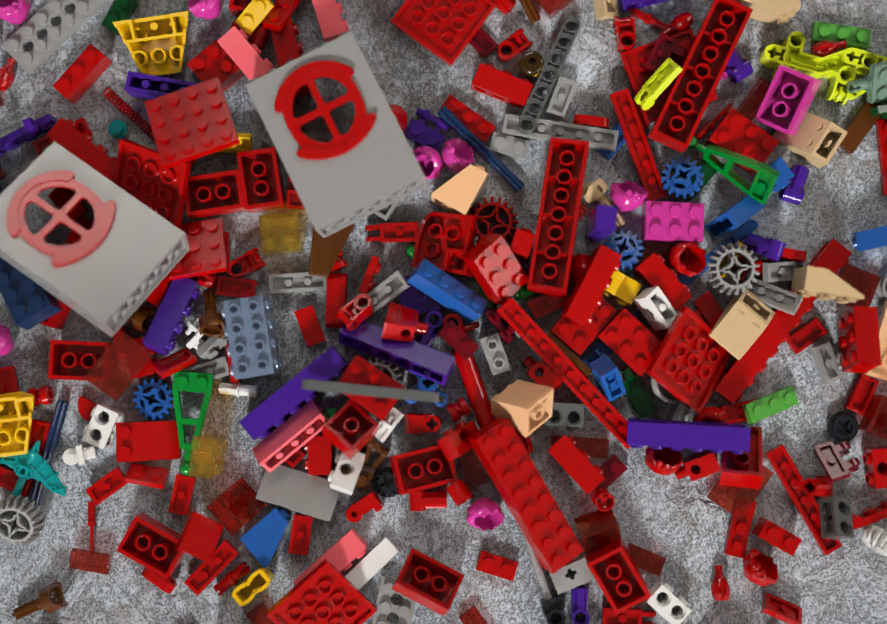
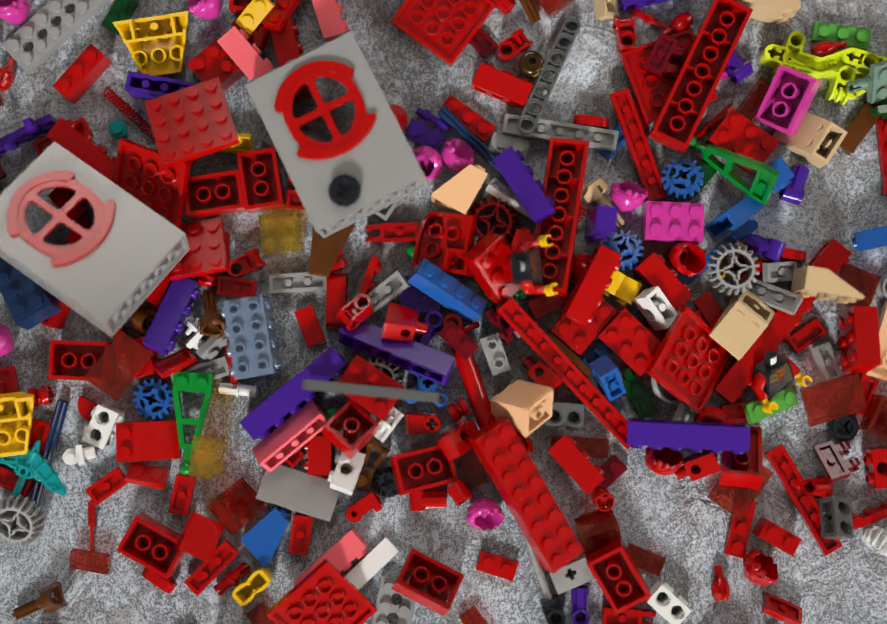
(335, 190): none -> black gear
(506, 194): none -> white tile
(524, 186): none -> dark purple brick
(527, 267): none -> torso
(561, 97): light grey plate -> none
(657, 84): neon yellow hinge -> none
(772, 376): none -> torso
(833, 399): none -> clear red tile

